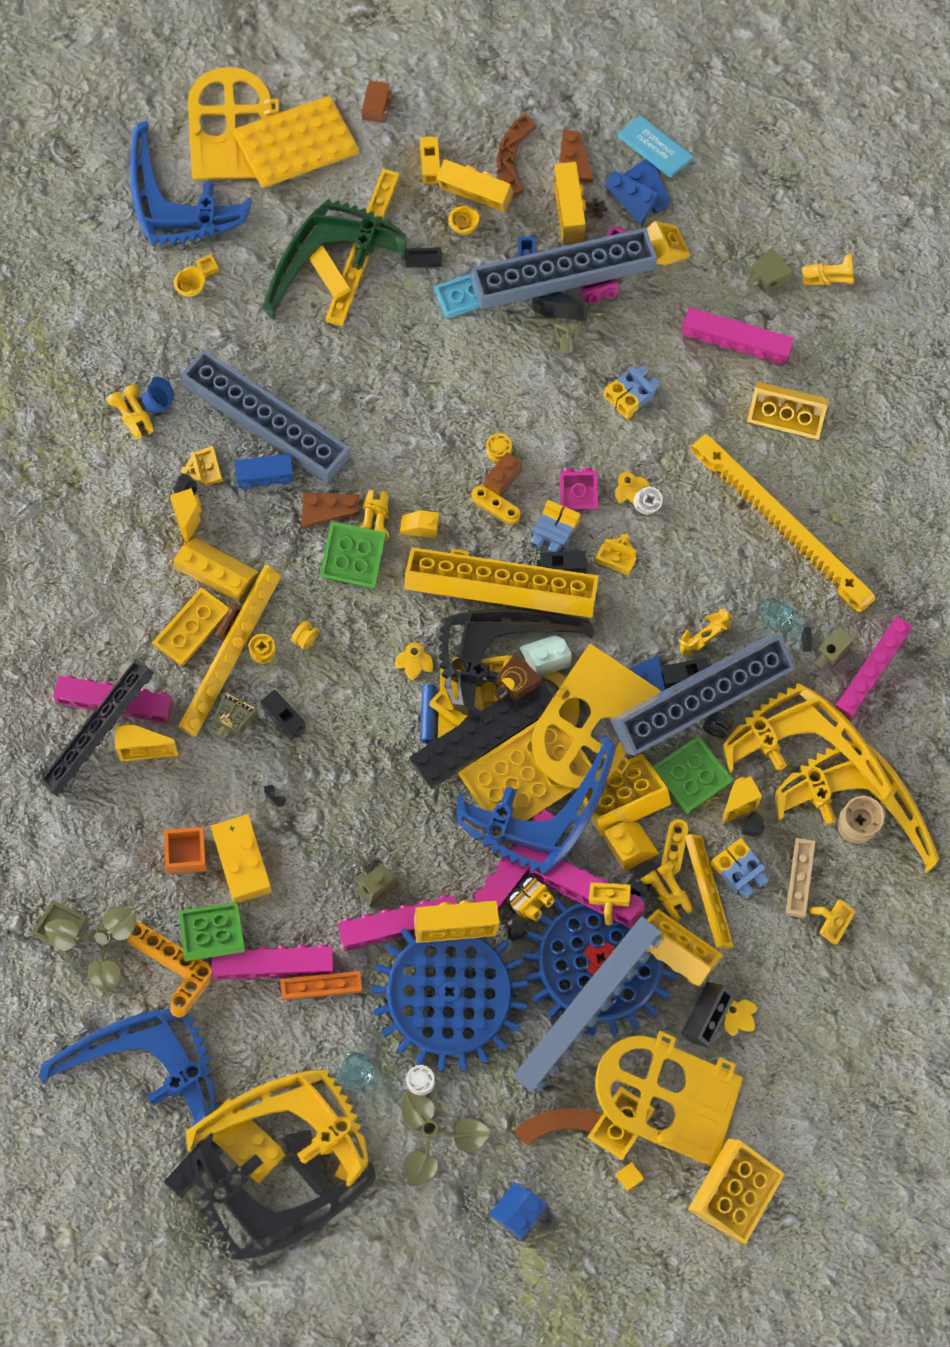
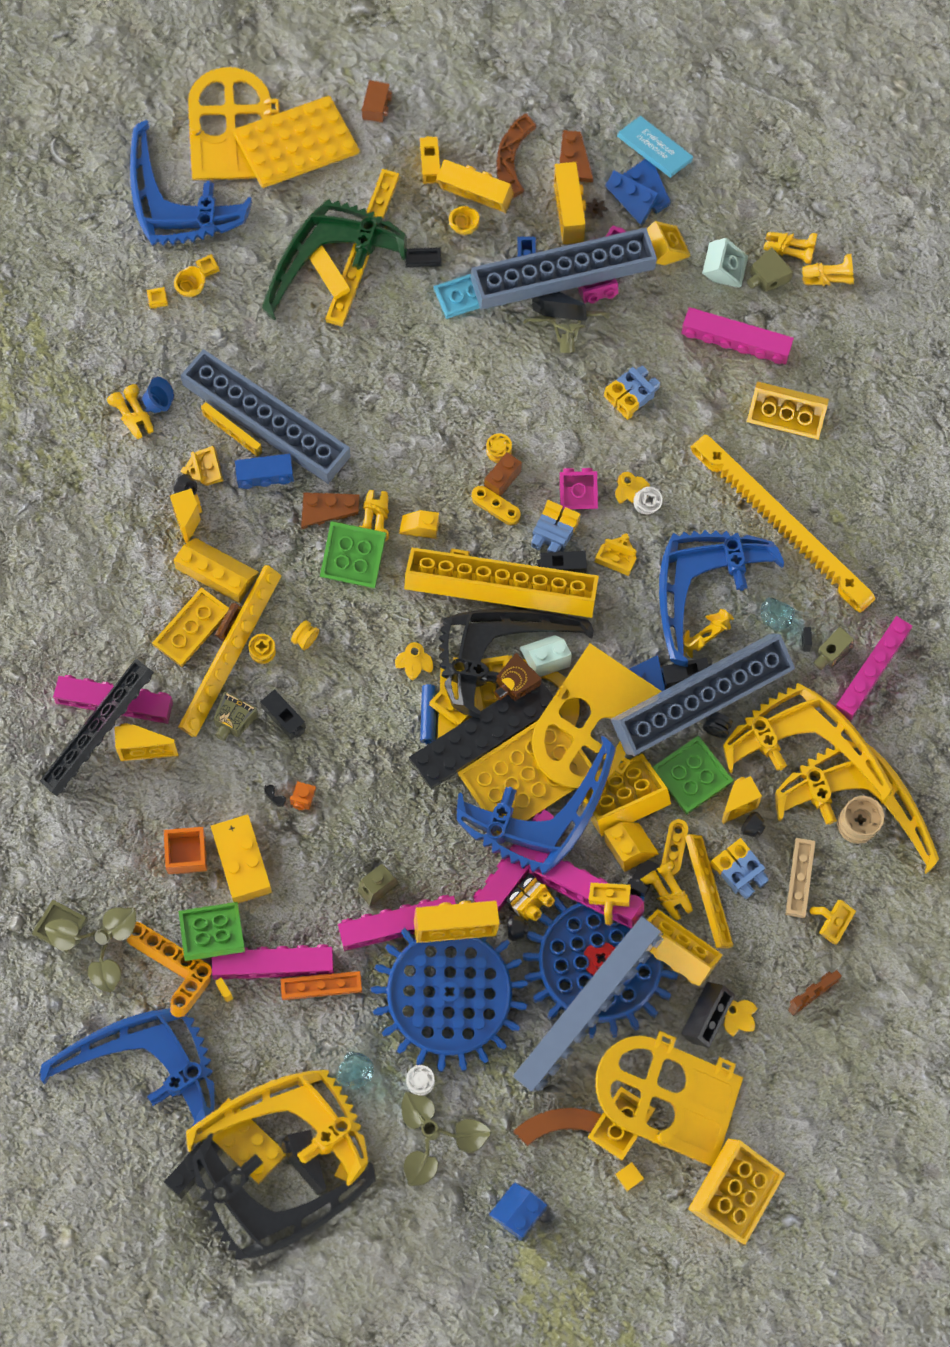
(157, 297): none -> yellow tile
(224, 990): none -> yellow tile
(231, 429): none -> yellow tile
(302, 796): none -> orange bracket
(699, 560): none -> blue piece
(725, 263): none -> light aqua slope
(781, 241): none -> yellow piece
(814, 992): none -> dark orange wing

